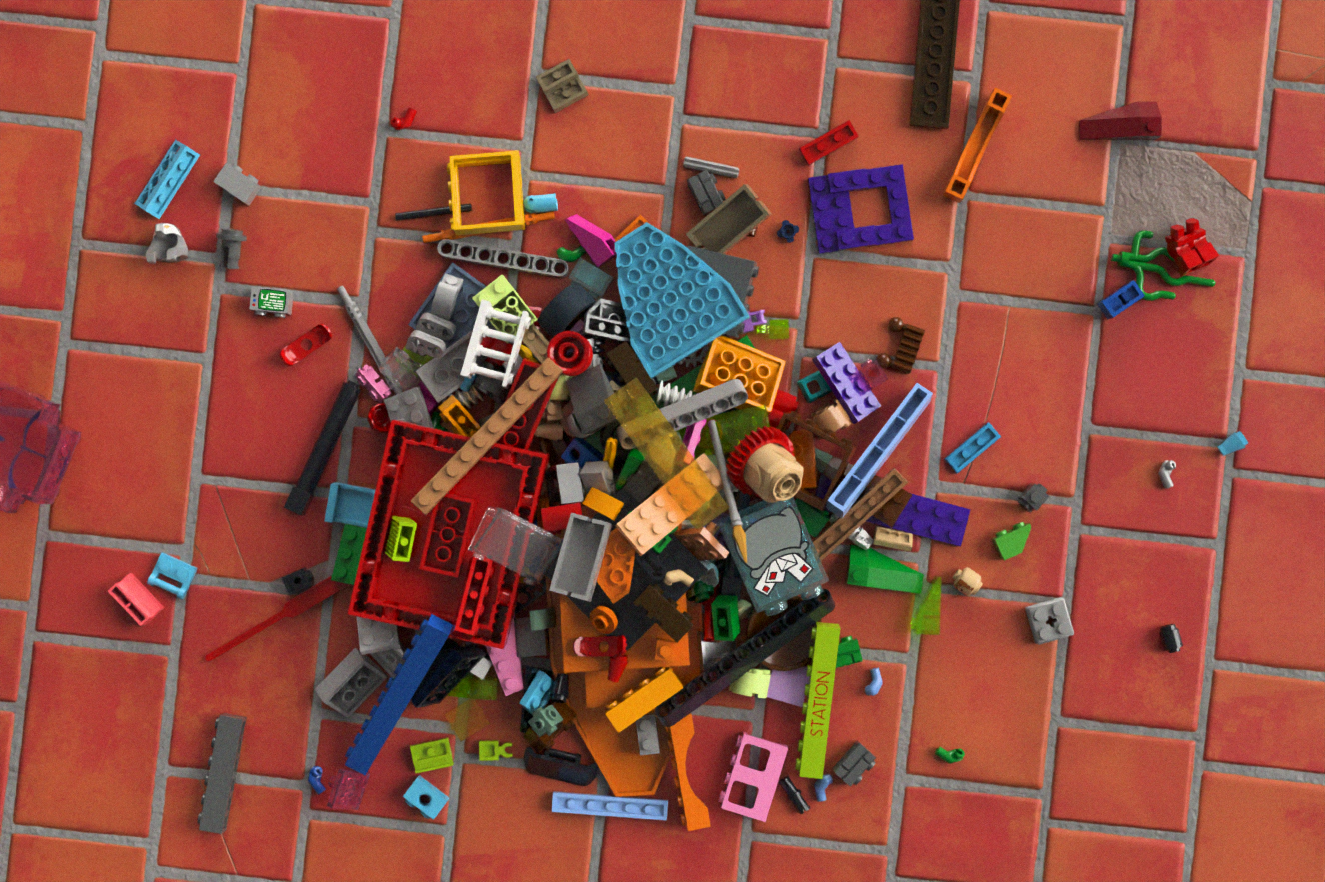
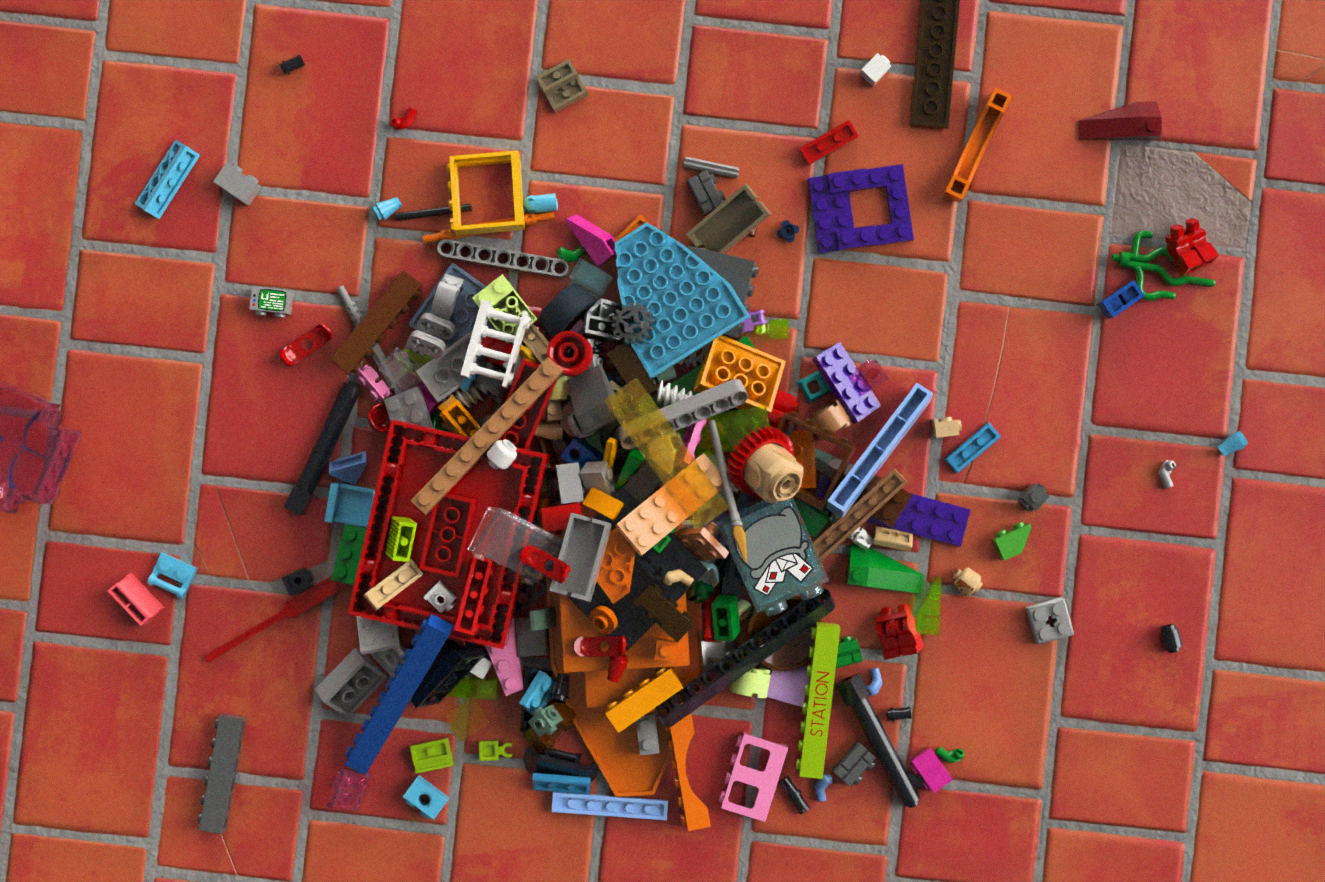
(167, 245): light grey piece -> none
(231, 247): dark grey piece -> none
(292, 64): none -> black pin
(315, 778): blue arm -> none
(349, 467): none -> medium blue slope
(376, 323): none -> reddish brown brick
(386, 208): none -> medium azure cone
(393, 584): none -> tan tile
(437, 590): none -> white brick
(501, 454): none -> white head
(537, 559): none -> red piece
(561, 783): none -> dark azure tile
(633, 316): none -> dark grey gear
(855, 694): none -> black brick
(875, 69): none -> white brick
(898, 632): none -> red hips
(898, 713): none -> black pin
(907, 347): reddish brown gear -> none
(931, 770): none -> dark pink brick
(946, 427): none -> tan brick

